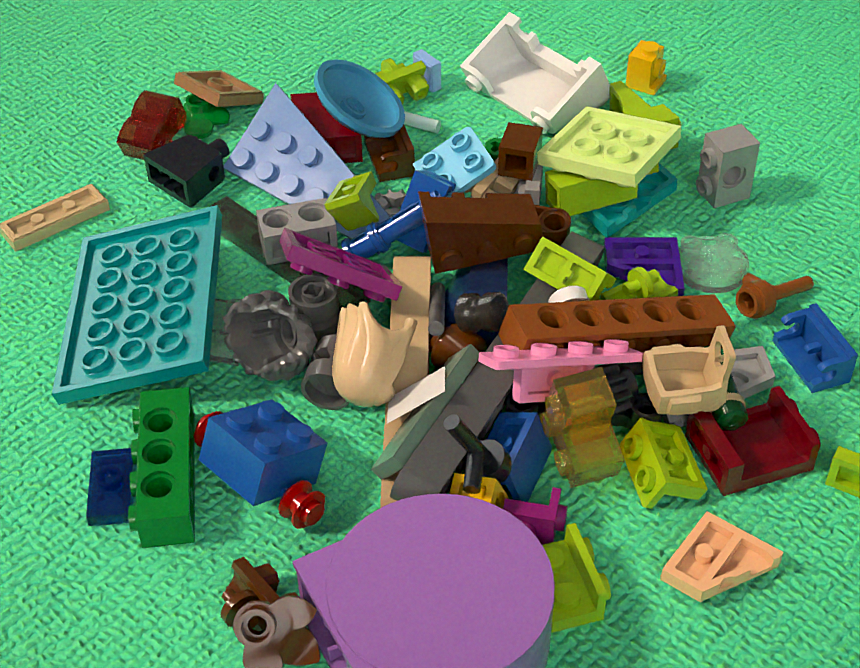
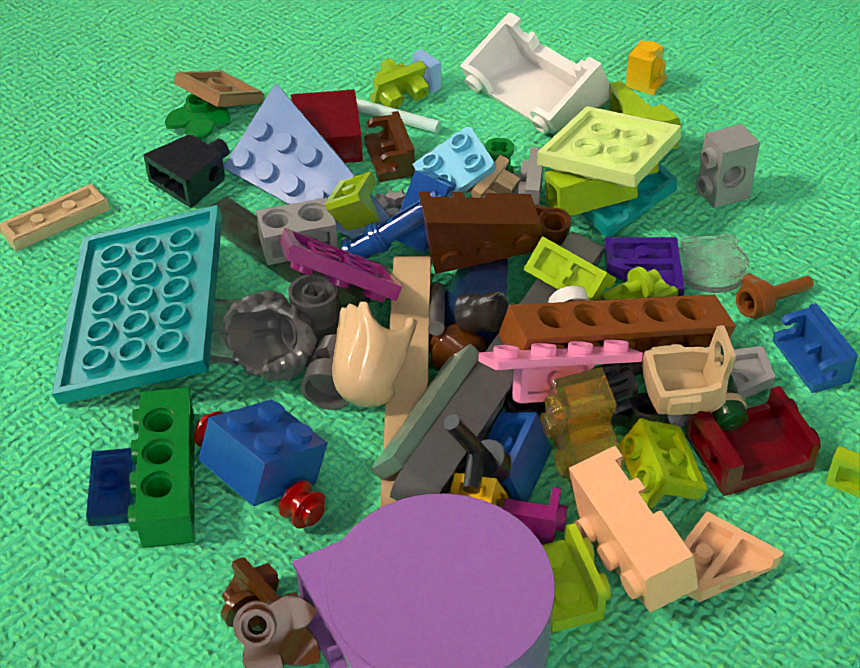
(151, 124): clear red brick -> none
(359, 99): dark azure dish -> none
(416, 394): white sticker -> none
(519, 151): reddish brown brick -> none
(627, 535): none -> light nougat wedge

